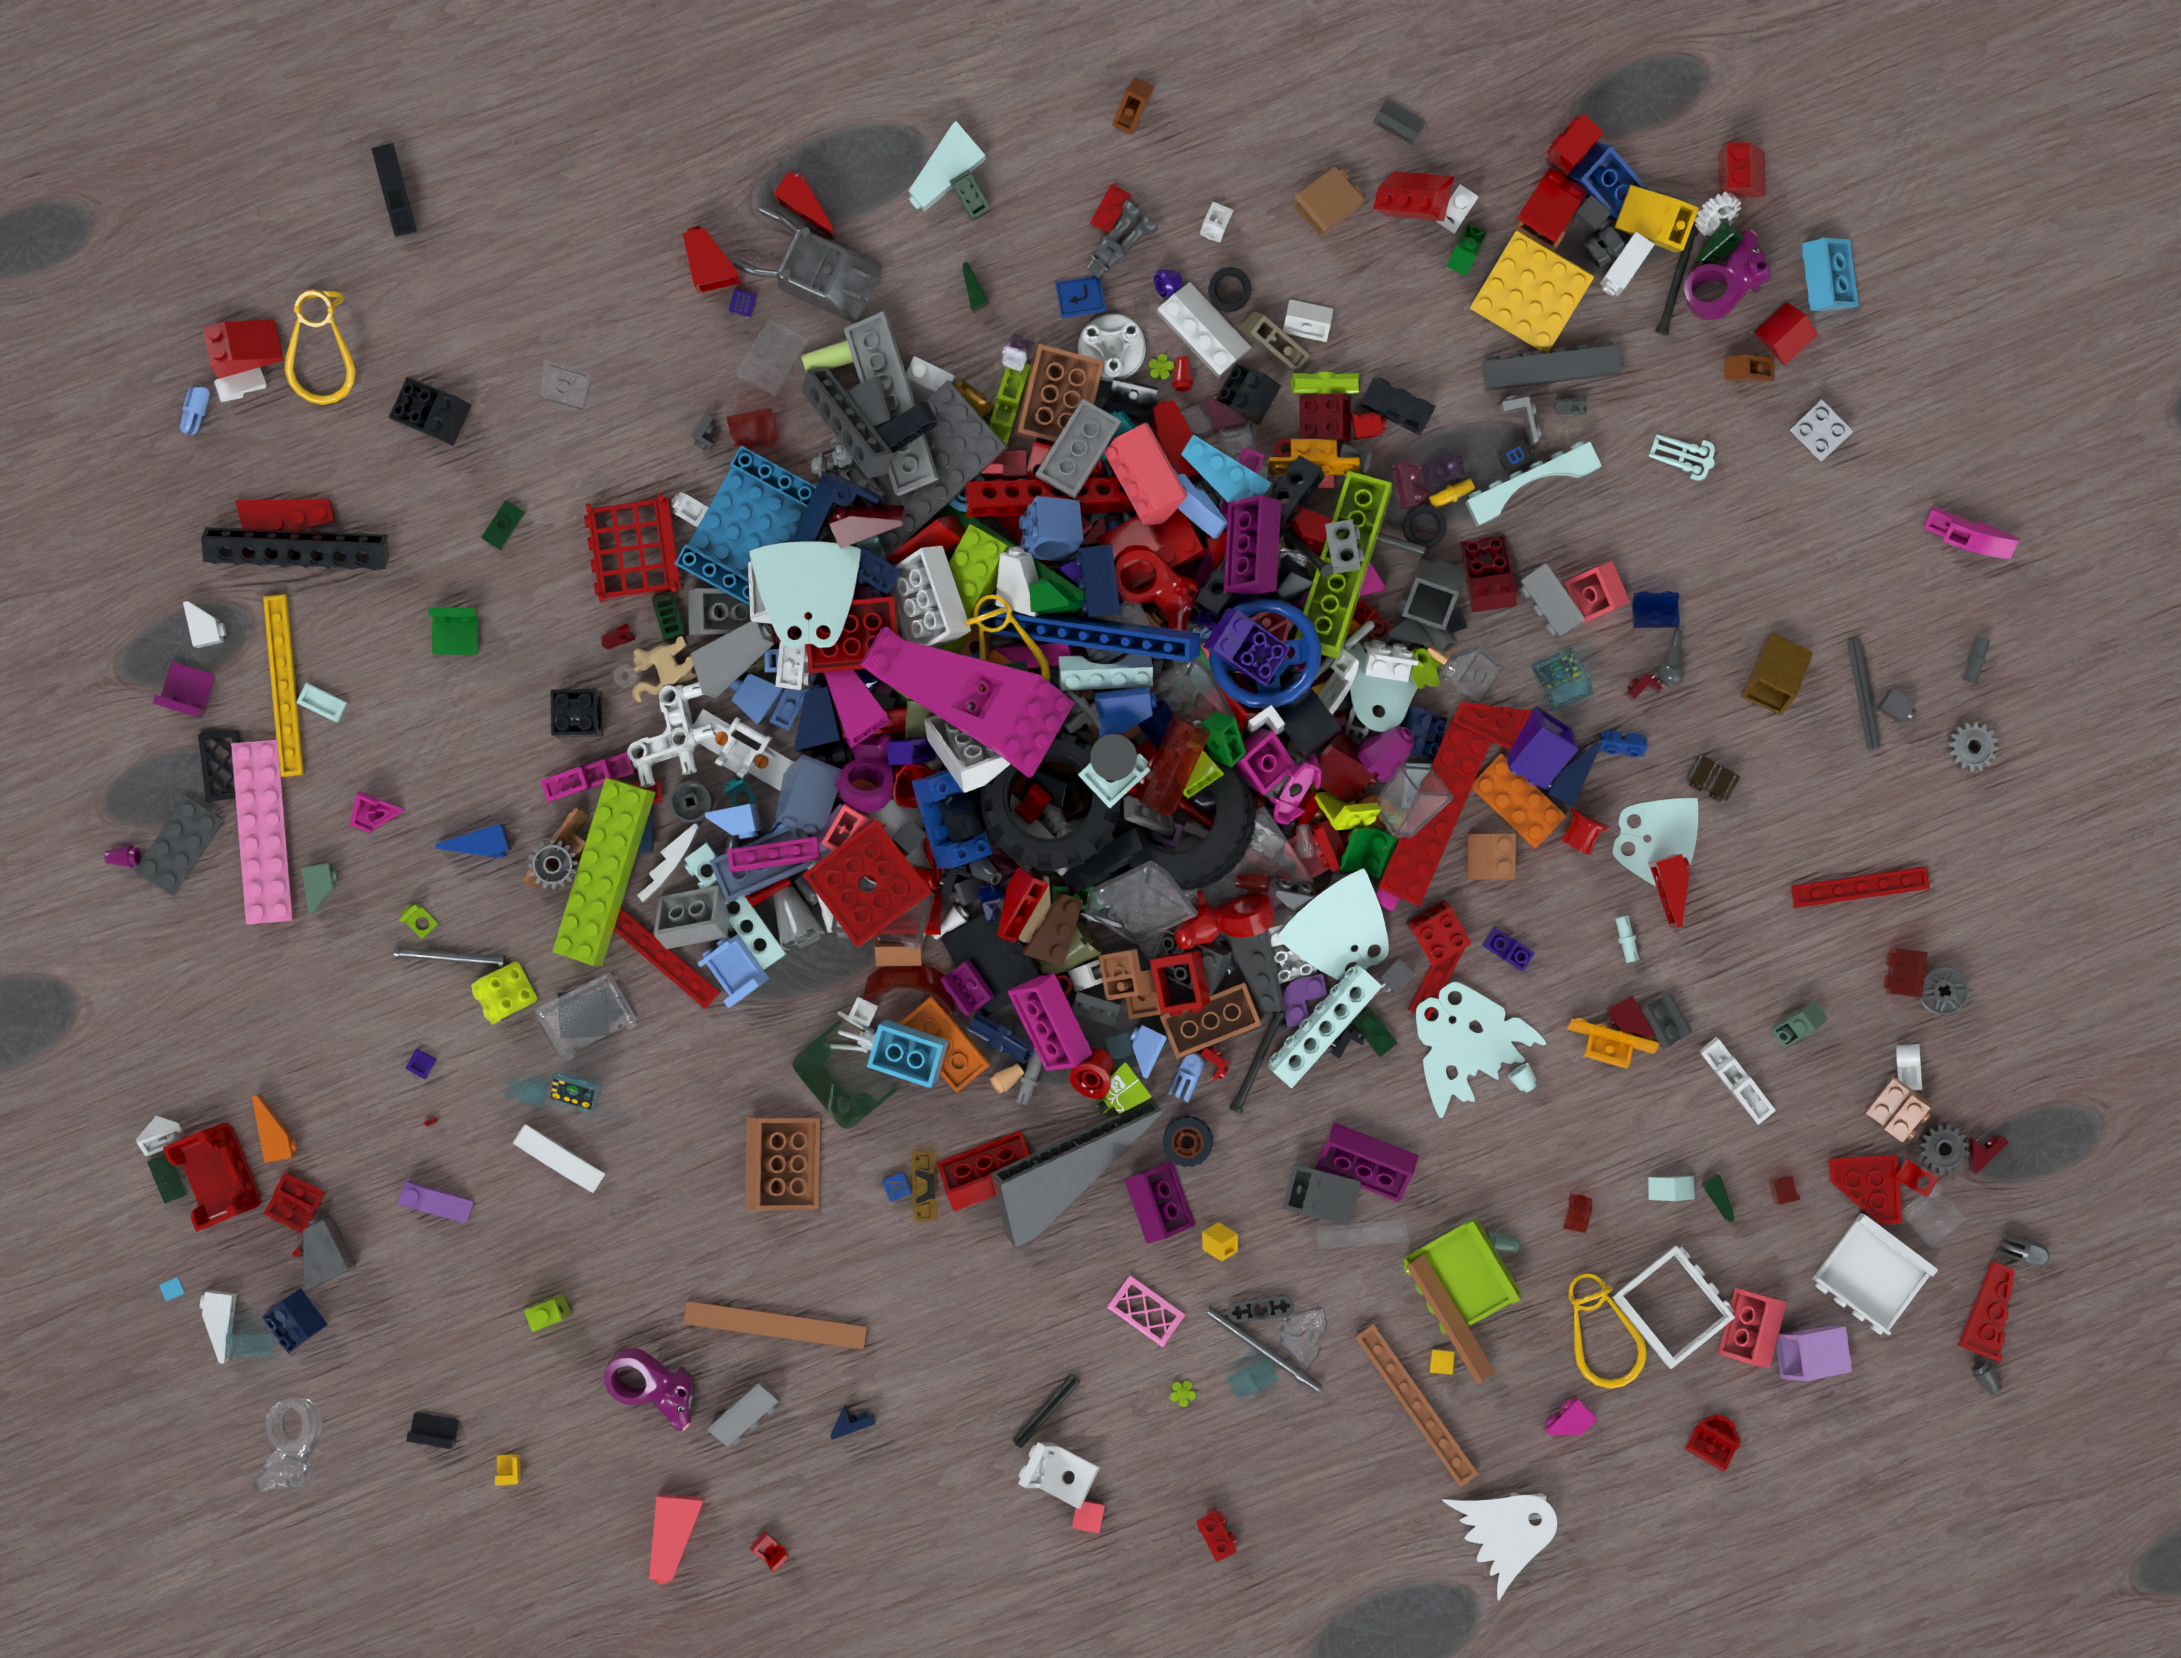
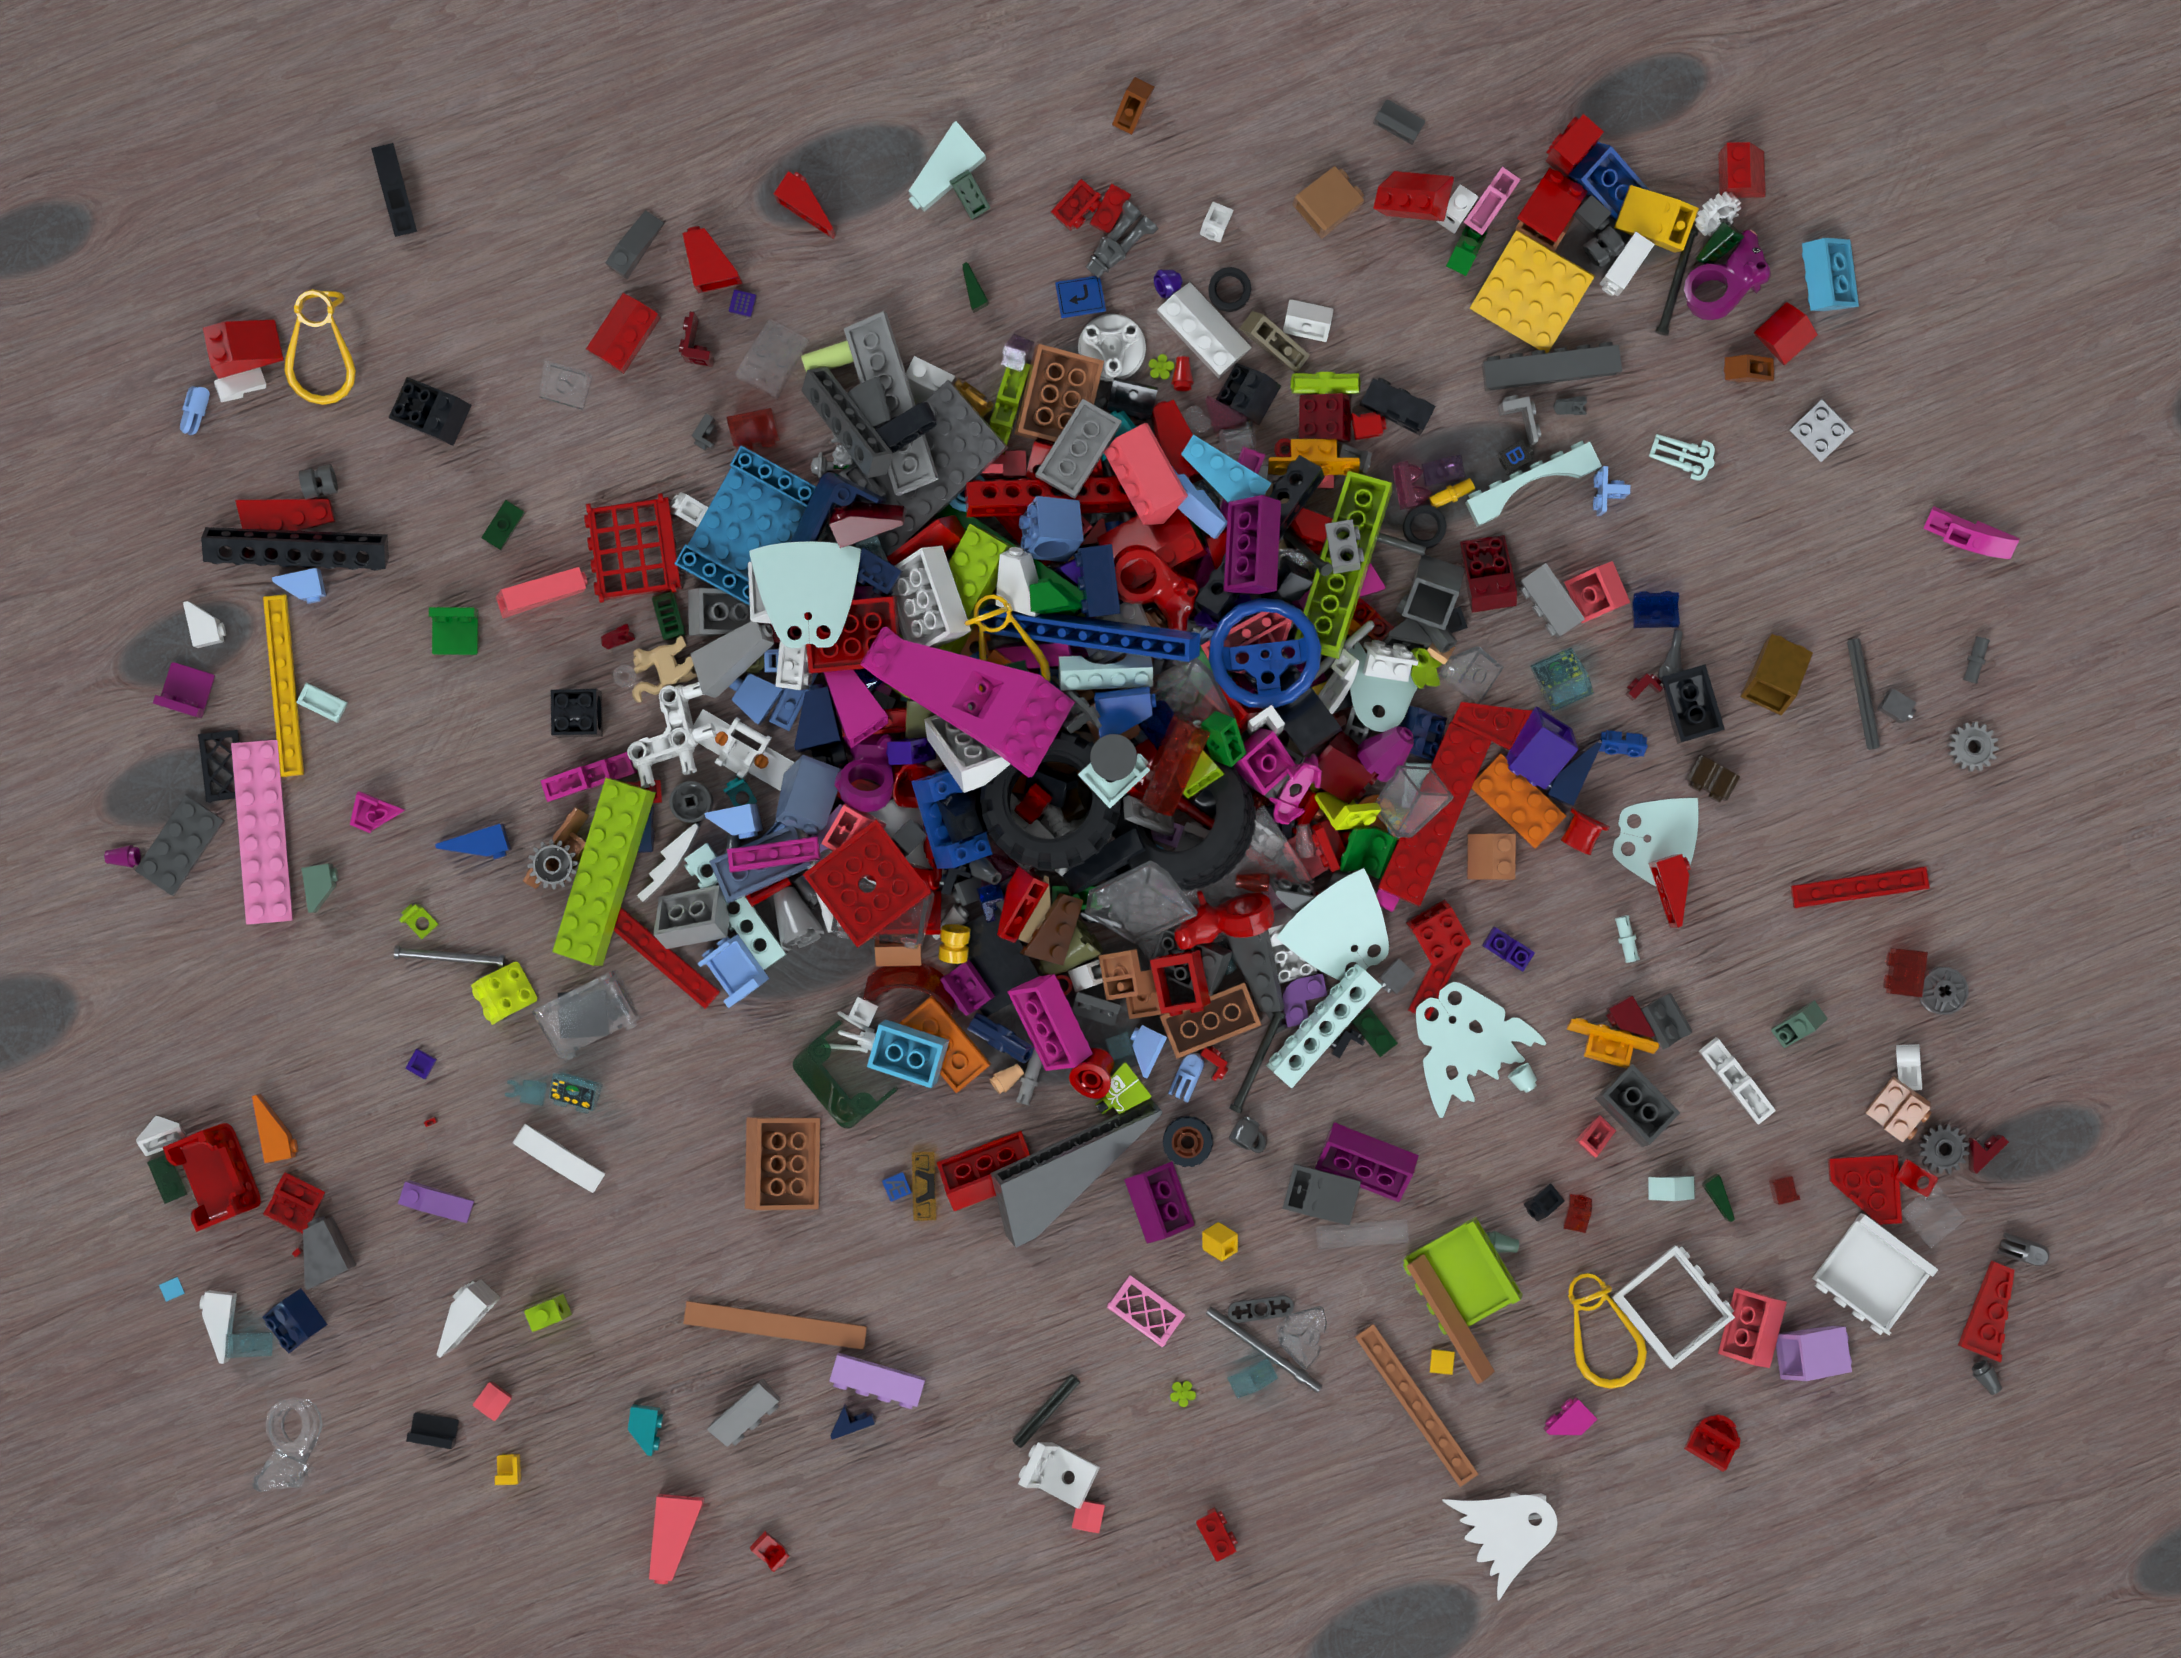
(305, 584): none -> light blue slope
(310, 483): none -> dark grey wheel
(469, 1307): none -> white slope
(492, 1401): none -> coral piece
(540, 591): none -> coral slope
(623, 332): none -> red slope
(634, 244): none -> dark grey slope
(644, 1425): none -> teal slope
(669, 1391): magenta animal -> none
(699, 354): none -> dark red bracket
(821, 271): flat silver piece -> none
(877, 1380): none -> lavender brick
(954, 943): none -> yellow wheel
(1076, 205): none -> red bracket
(1245, 1134): none -> dark grey piece
(1246, 646): dark purple slope -> none
(1492, 201): none -> bright pink slope
(1544, 1203): none -> black bracket
(1596, 1136): none -> coral slope
(1613, 490): none -> light blue bracket
(1637, 1105): none -> dark grey slope
(1692, 704): none -> black slope

